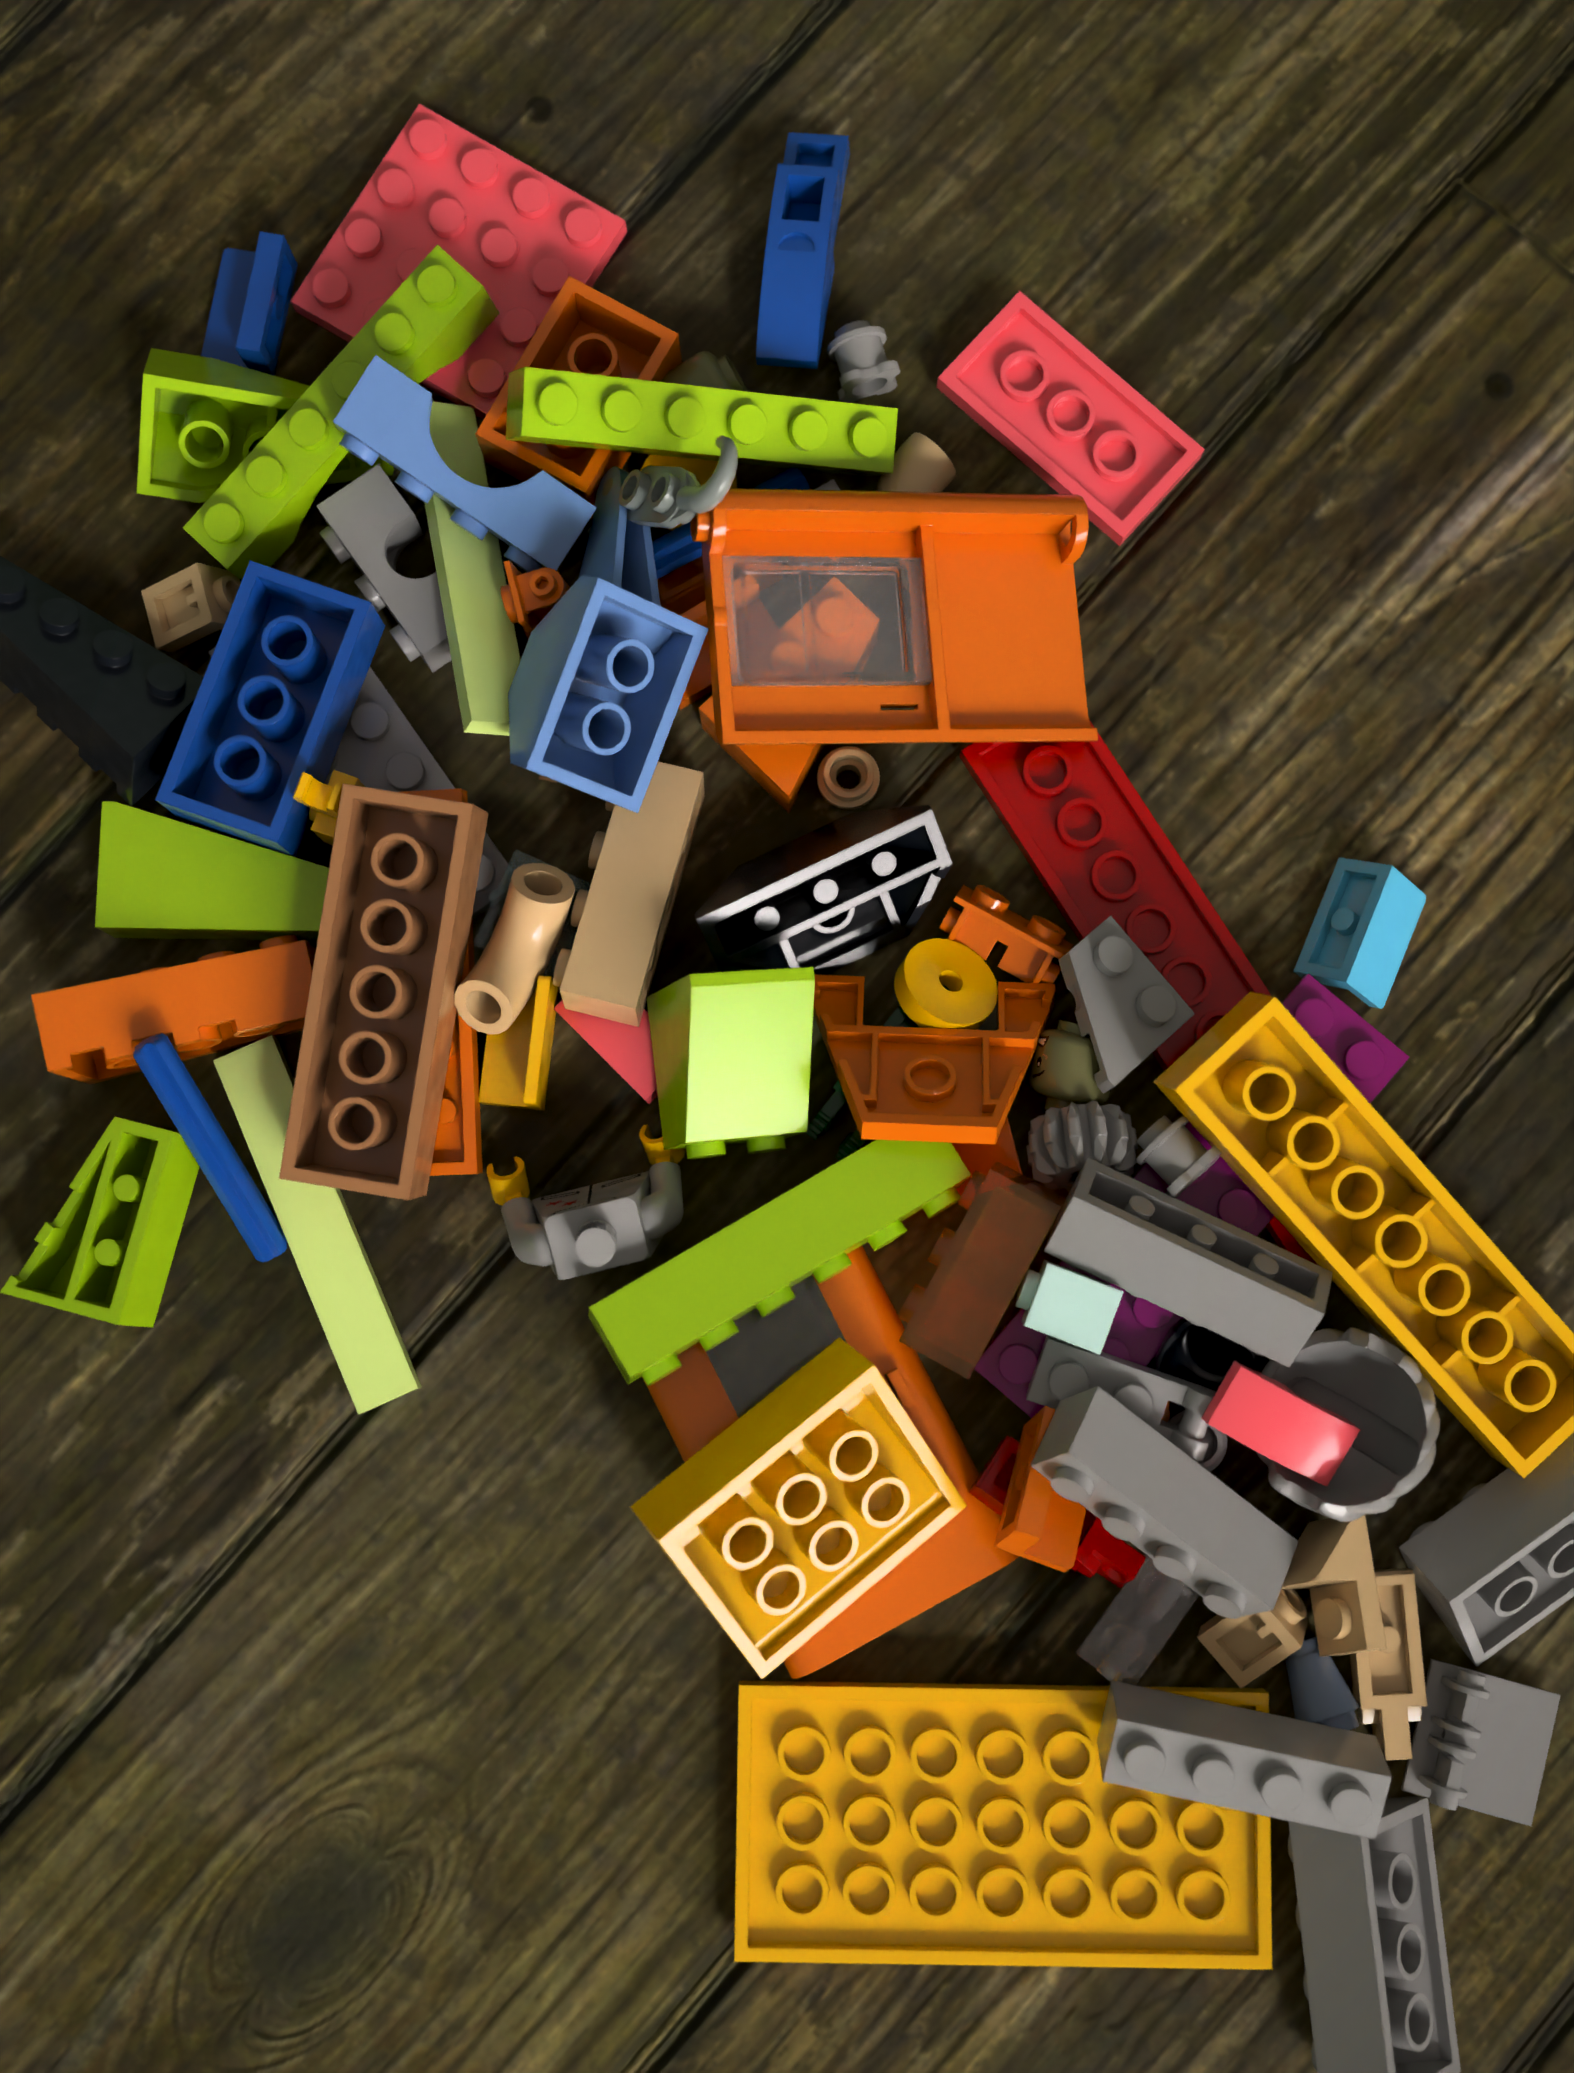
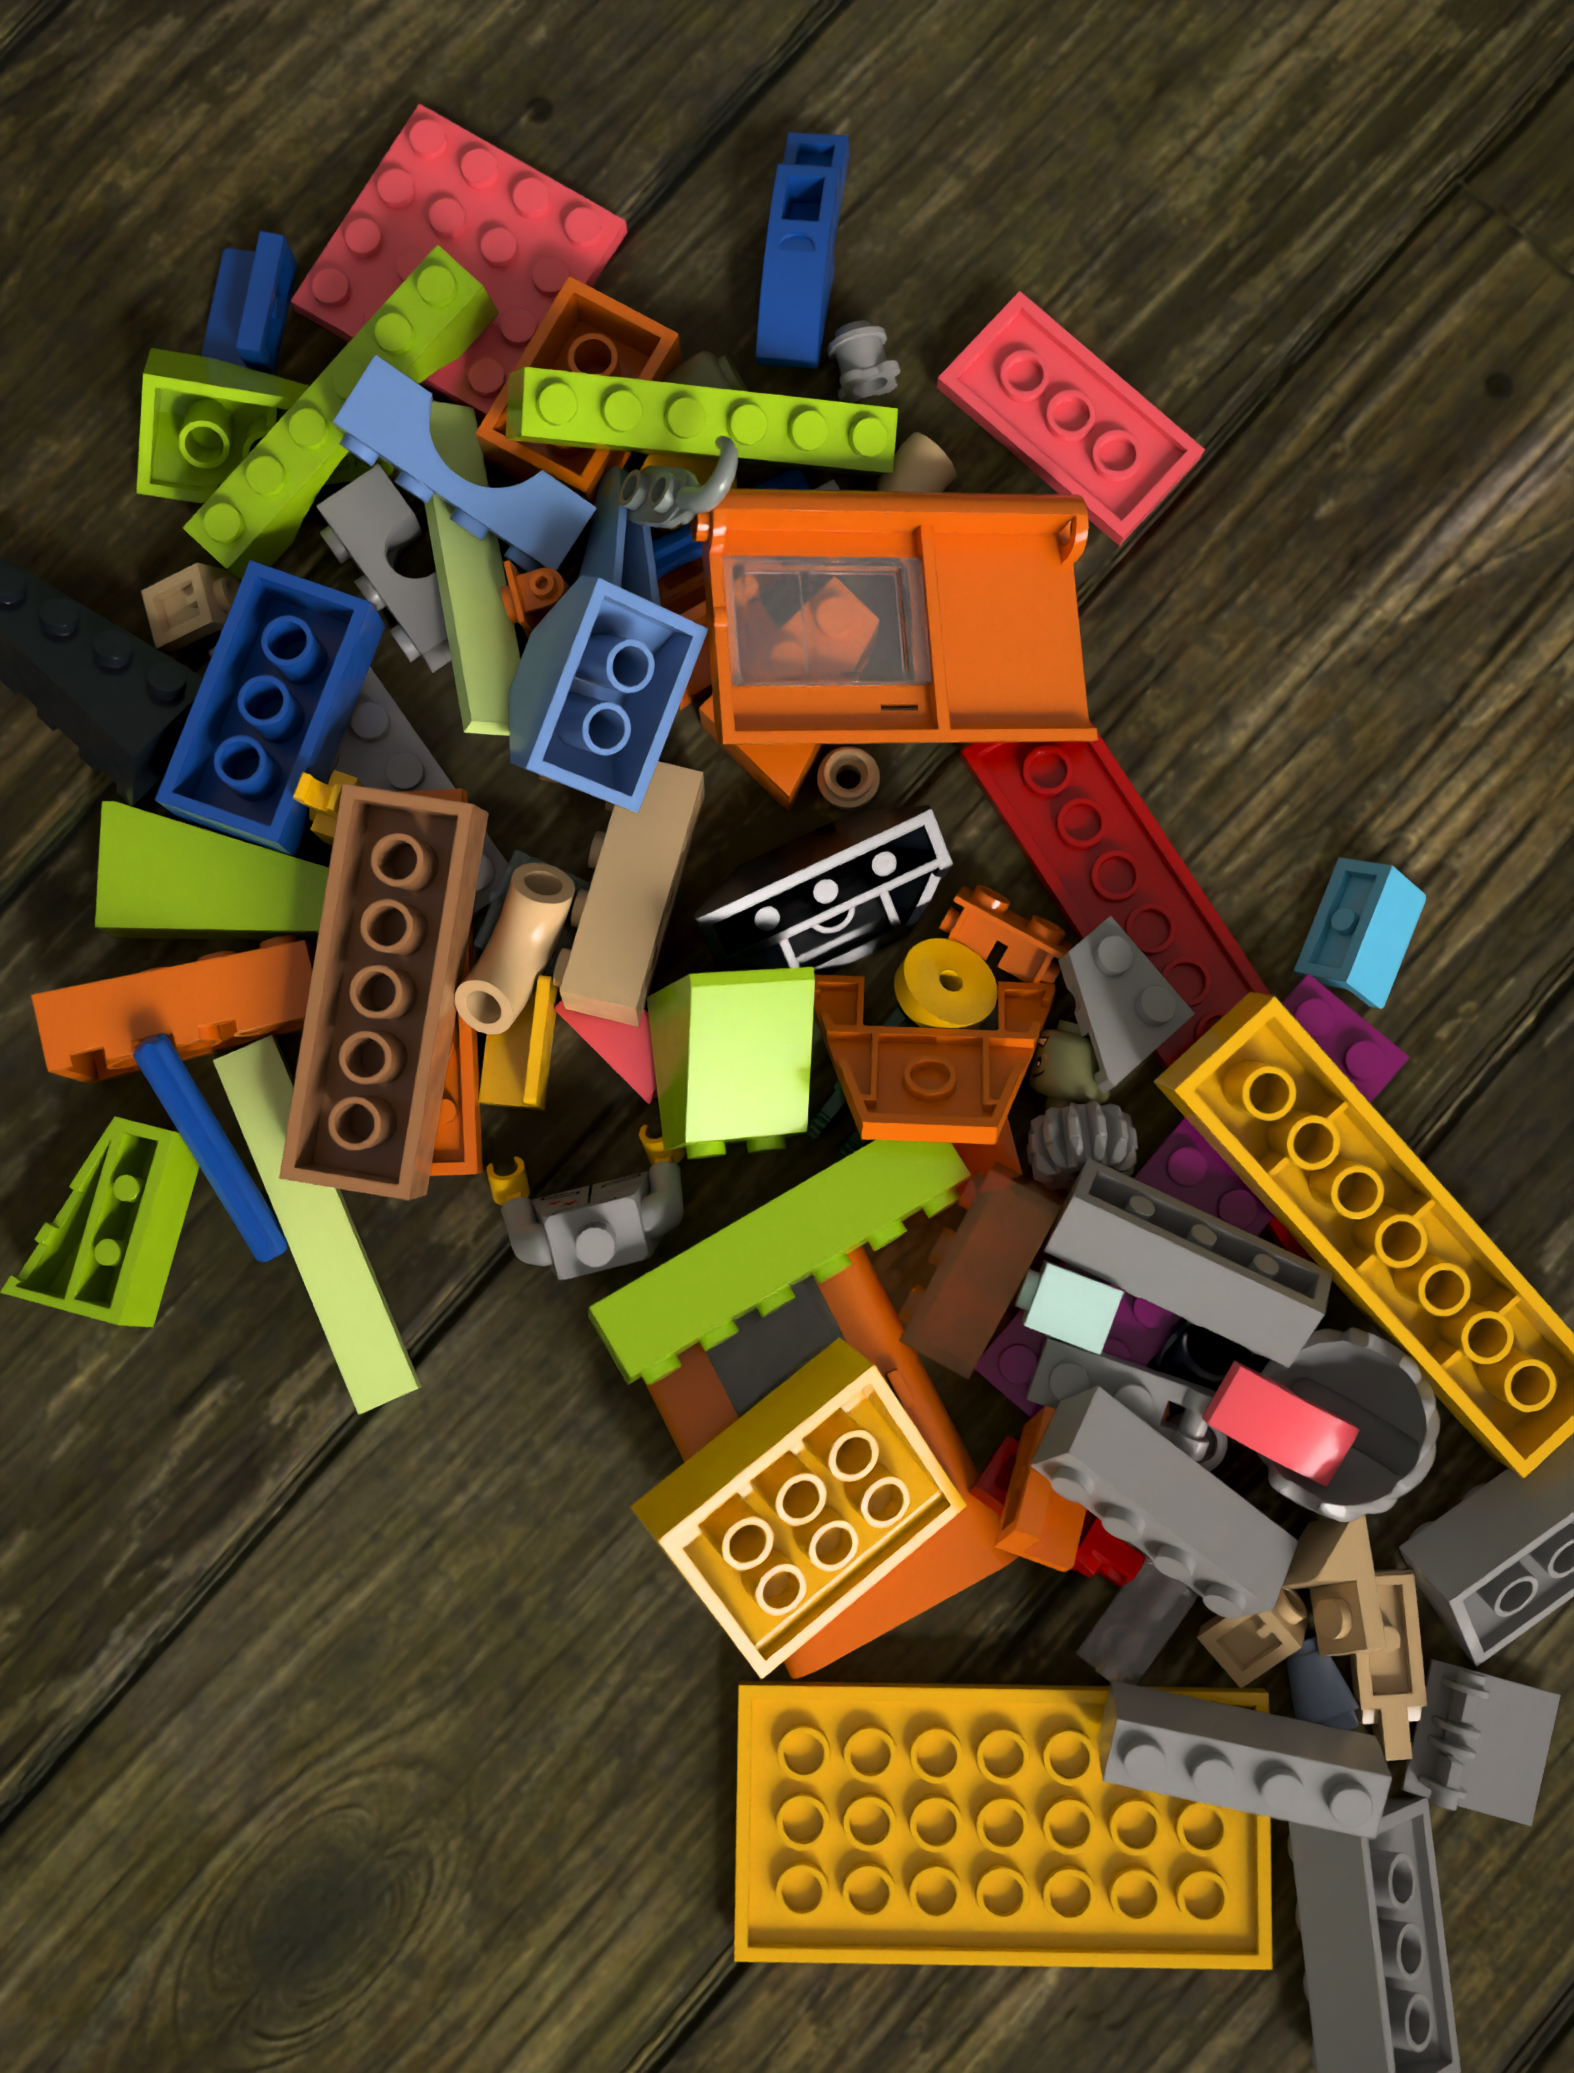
(1175, 1154): light grey brick -> none

